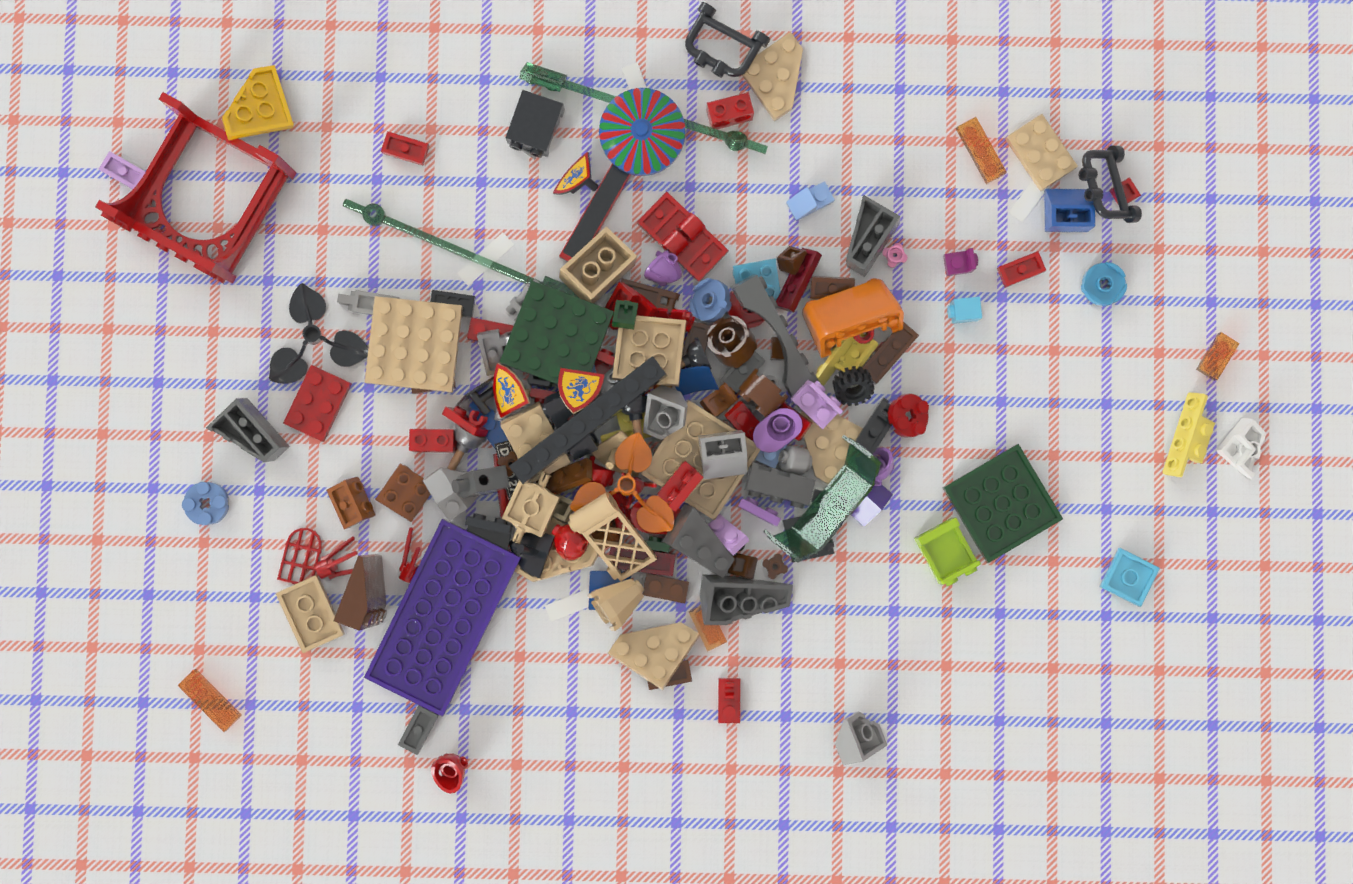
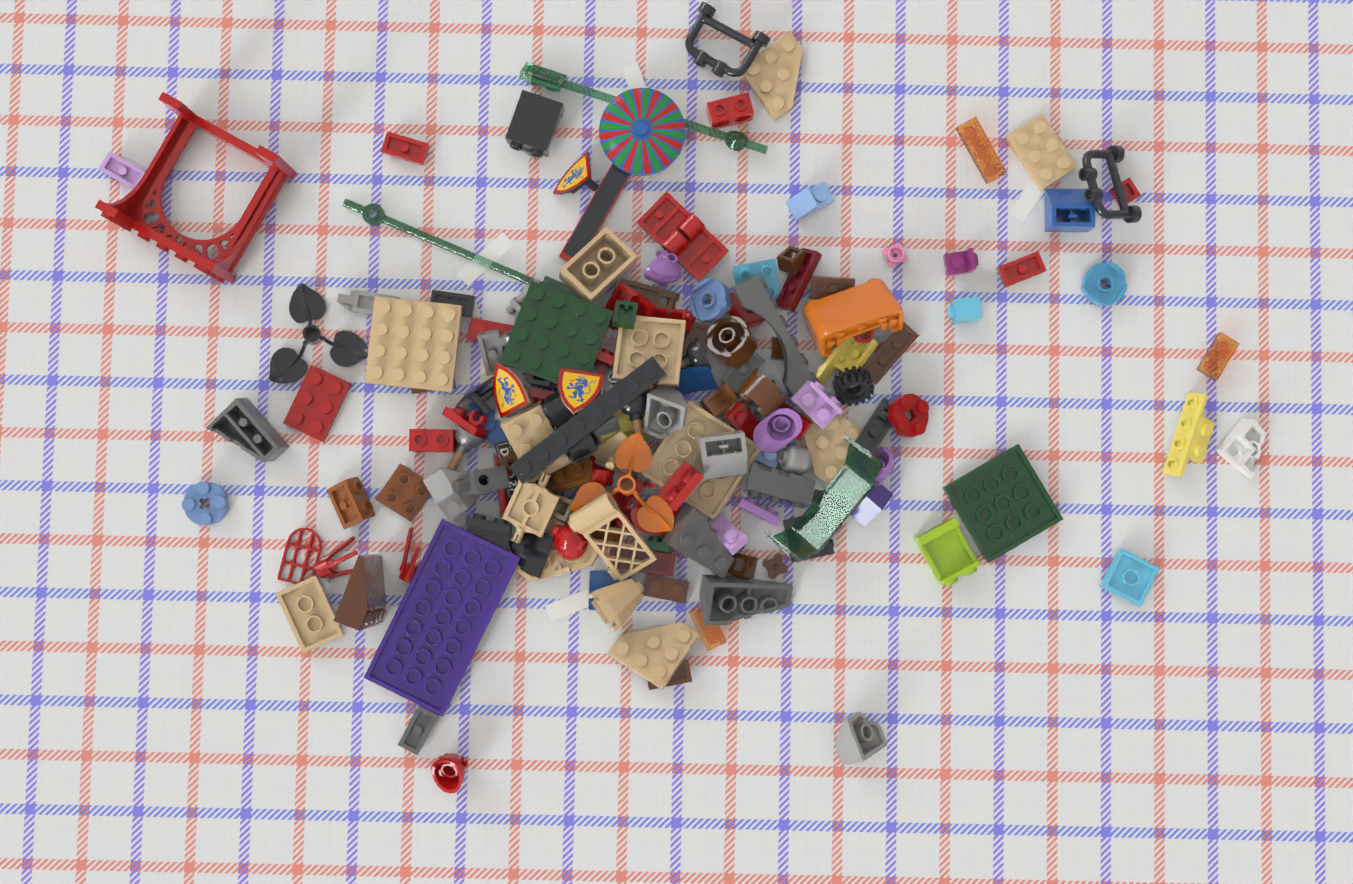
(209, 700): clear orange plate -> none
(258, 106): yellow plate -> none
(729, 700): red plate -> none
(871, 234): dark grey wedge -> none

